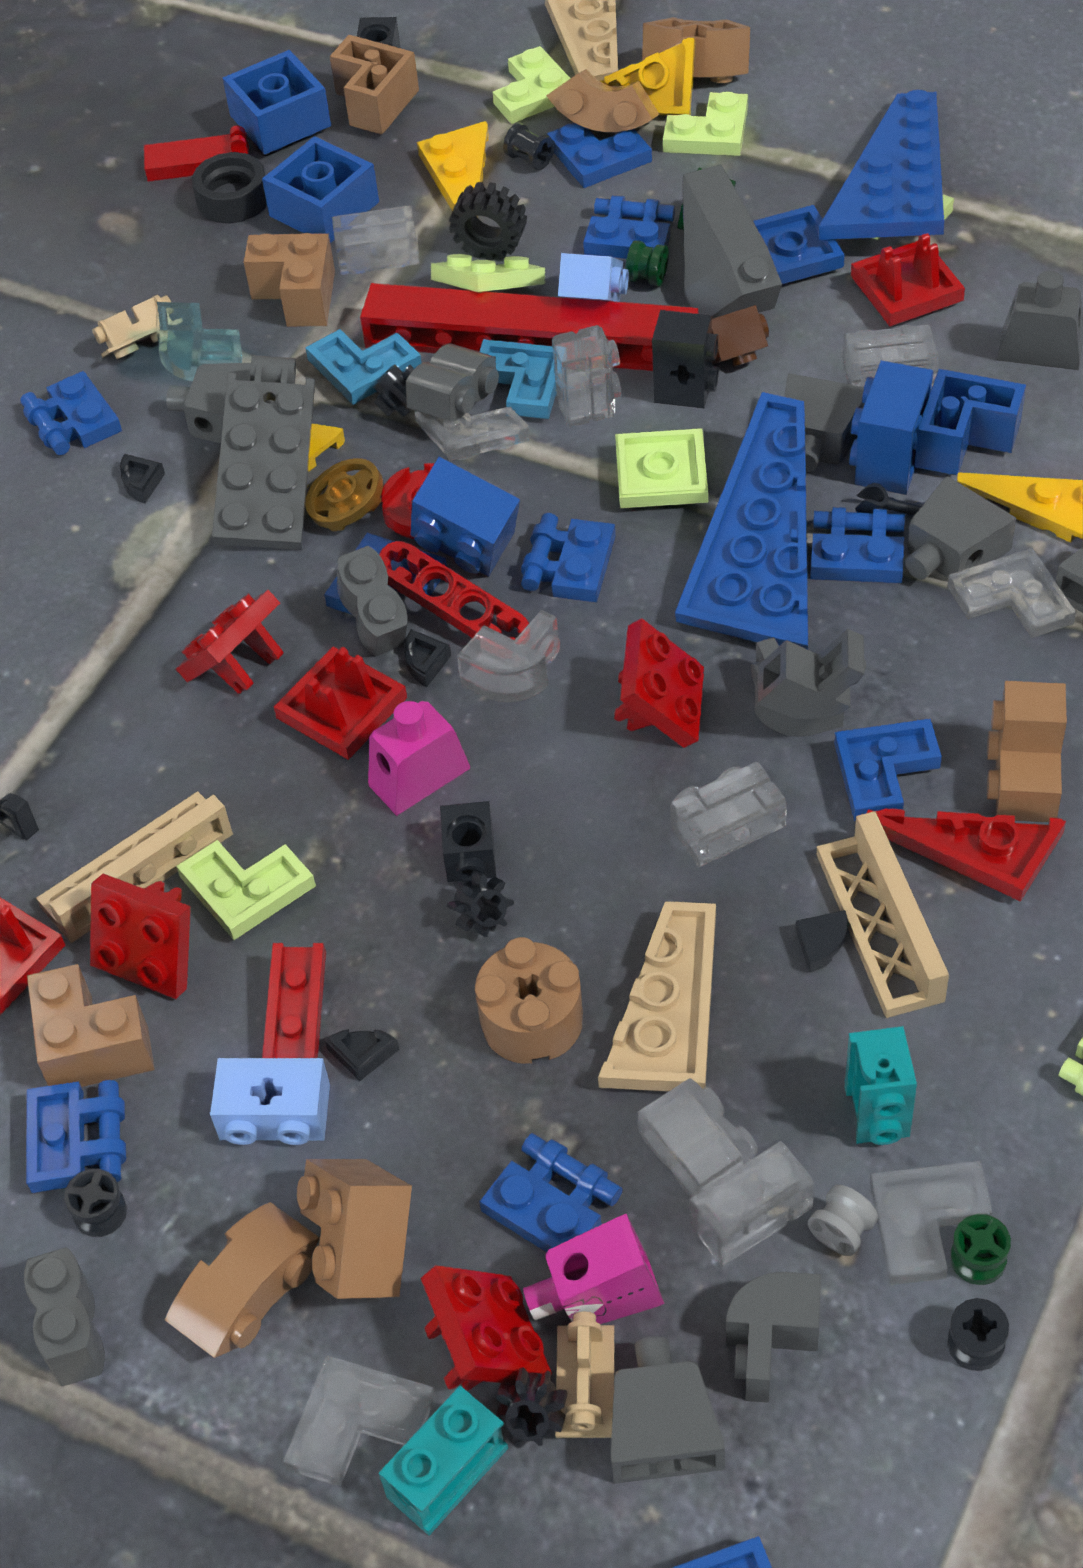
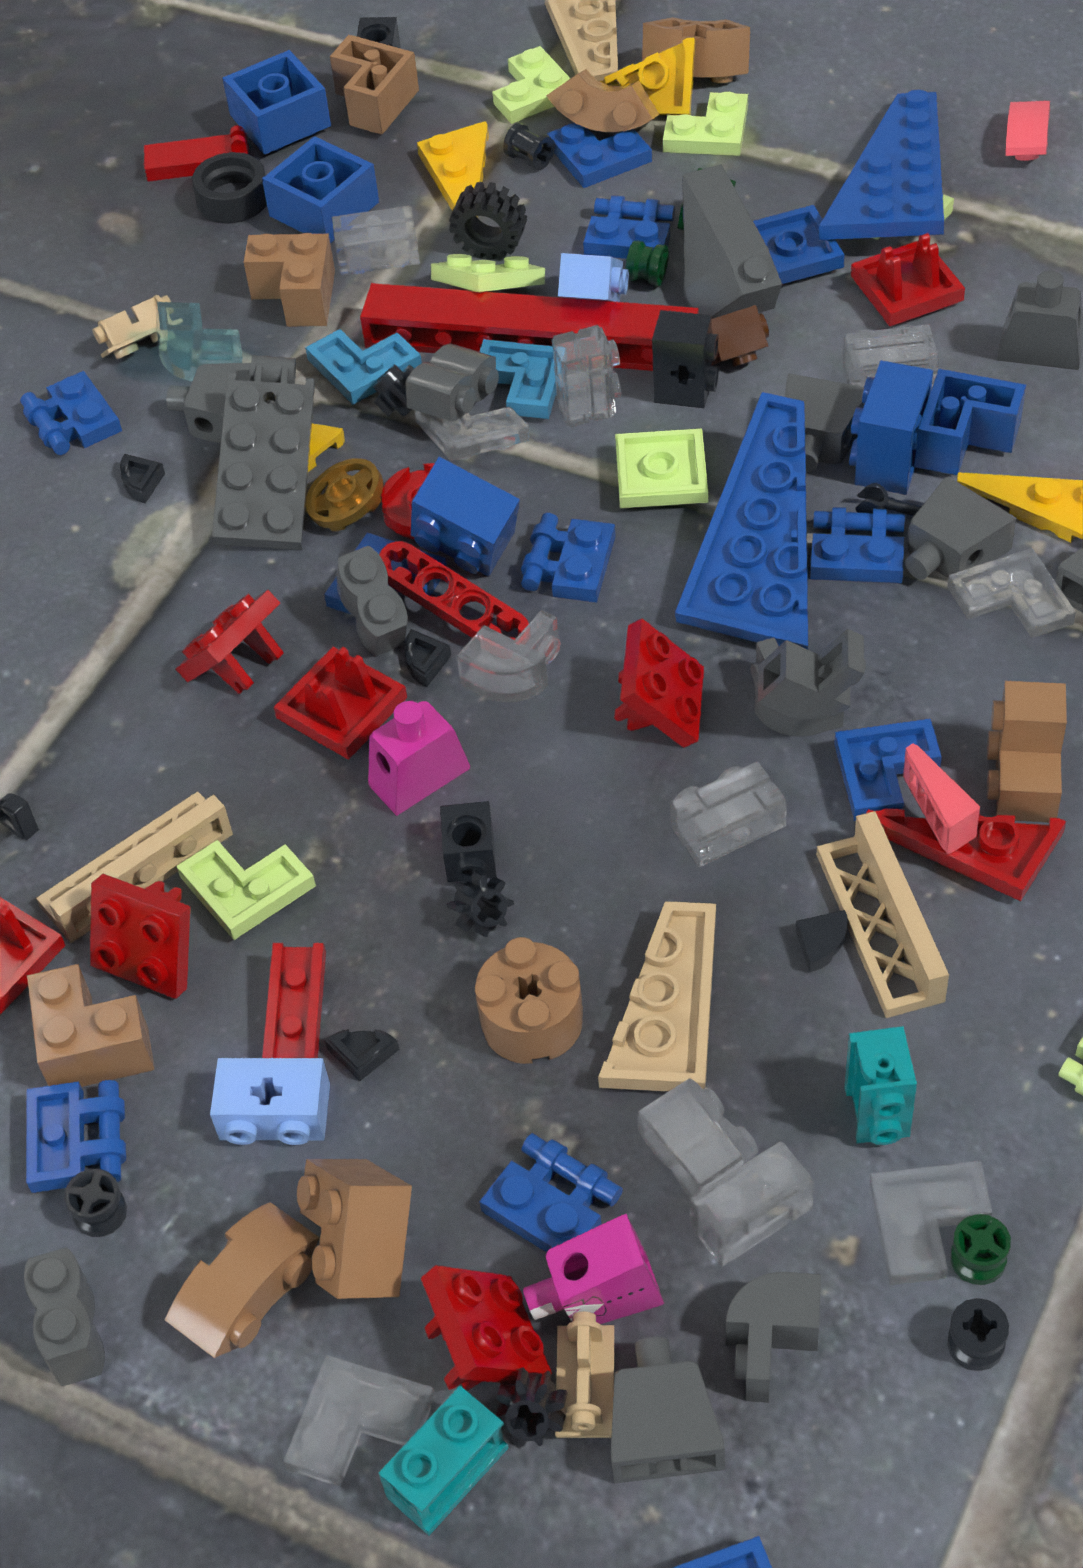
(843, 1220): light grey wheel -> none
(943, 802): none -> coral slope
(1027, 129): none -> coral slope

